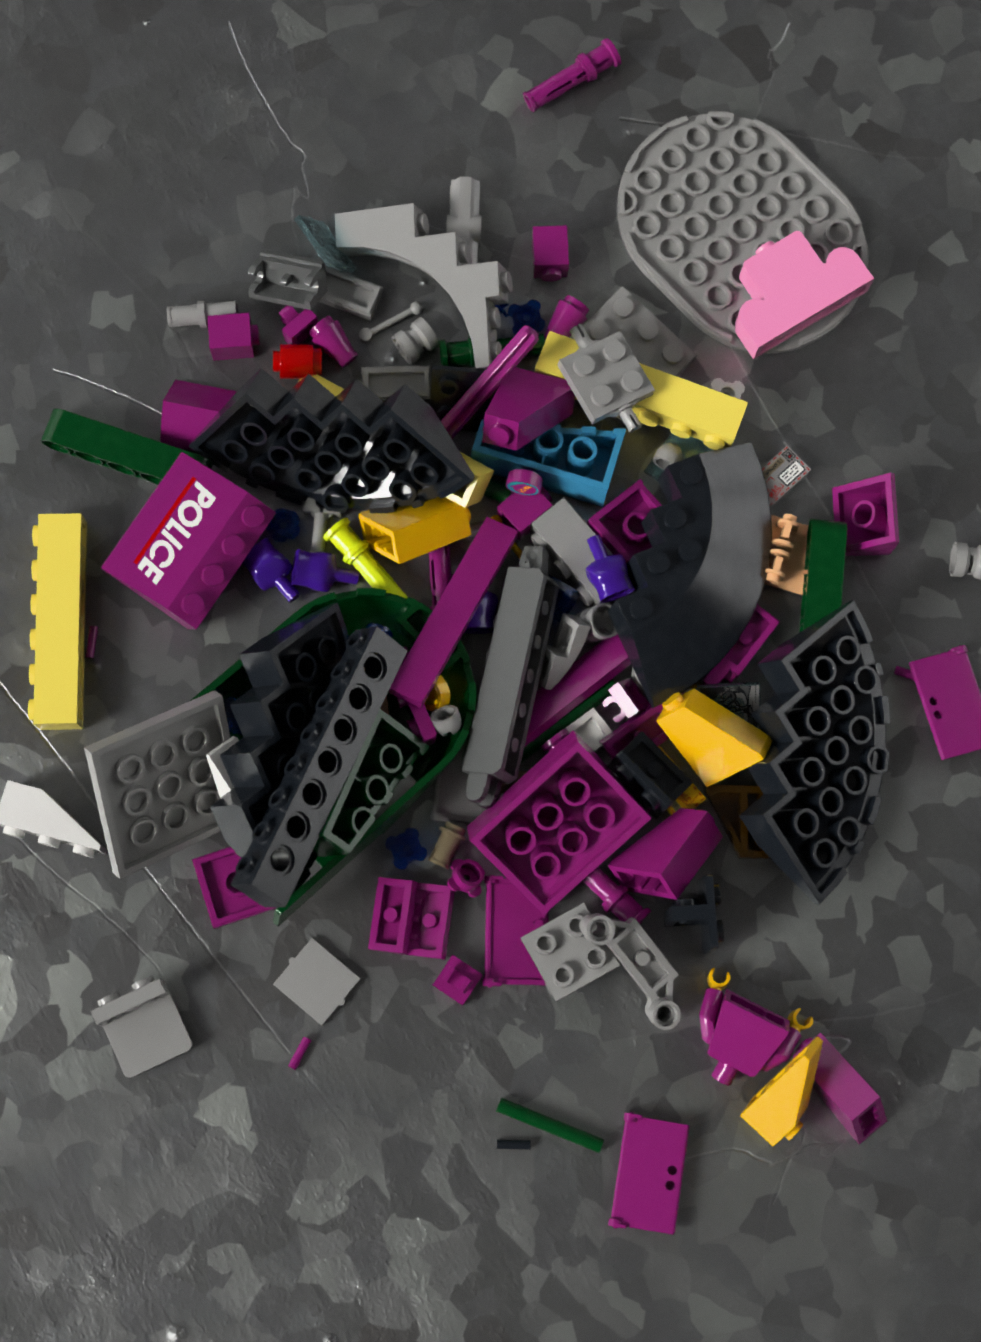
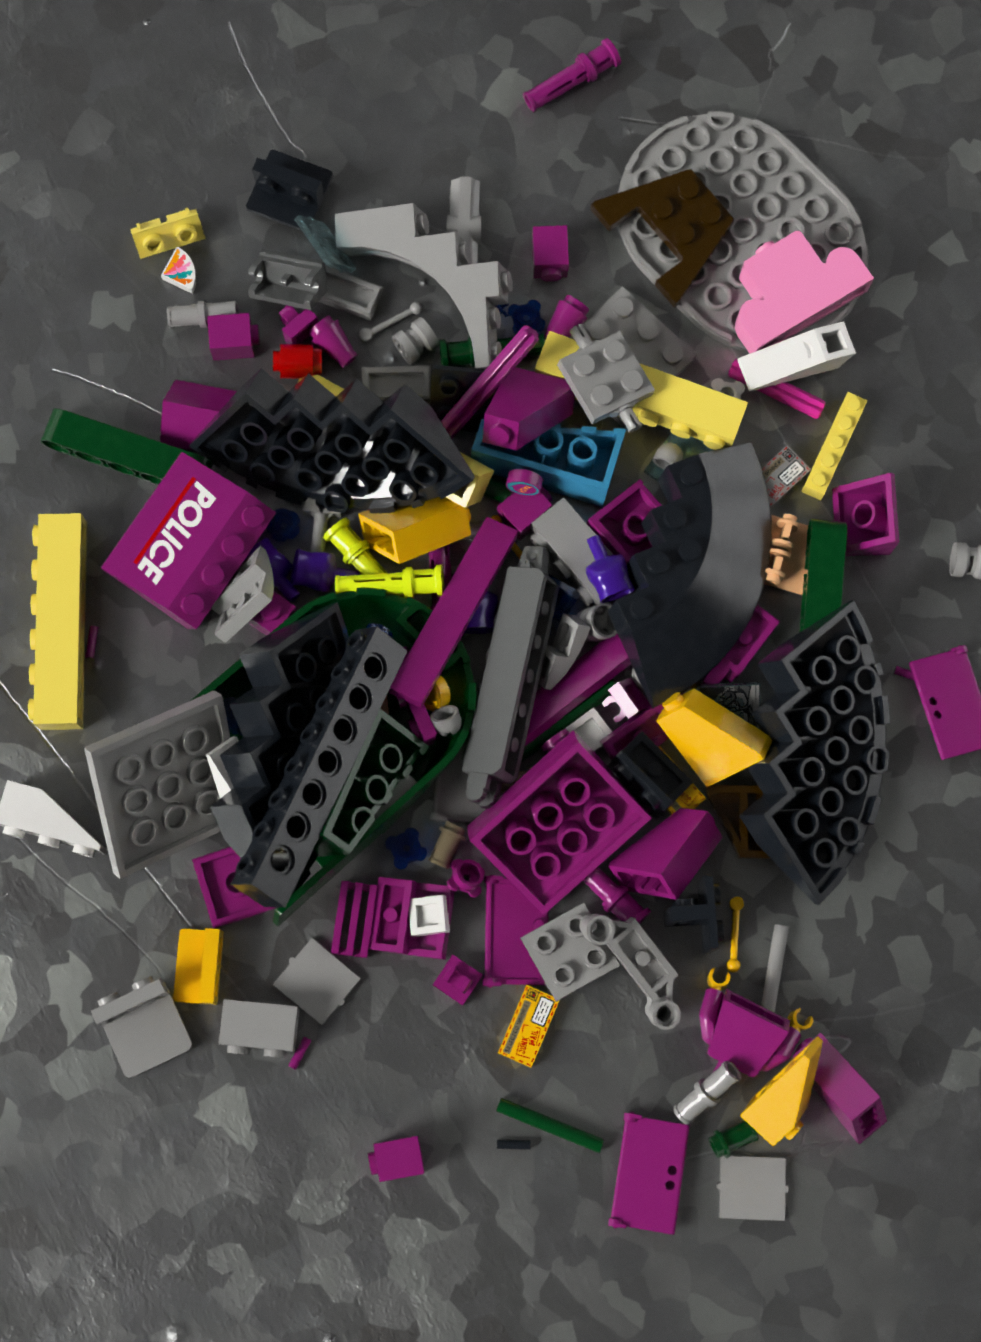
(178, 230): none -> light yellow hinge
(180, 271): none -> tile
(198, 966): none -> yellow panel
(244, 595): none -> light grey slope
(259, 1026): none -> light grey brick
(273, 614): none -> magenta brick
(287, 188): none -> black bracket
(358, 888): none -> magenta tile
(396, 1159): none -> magenta brick
(406, 582): none -> neon yellow pin
(429, 916): none -> white tile
(528, 1026): none -> tile
(683, 217): none -> dark brown wing
(707, 1092): none -> light grey pin
(732, 1139): none -> dark green pin
(736, 905): none -> yellow hinge
(752, 1188): none -> light grey piece
(774, 967): none -> light grey bar
(786, 394): none -> dark pink axle
(798, 357): none -> white slope
(834, 446): none -> light yellow piece

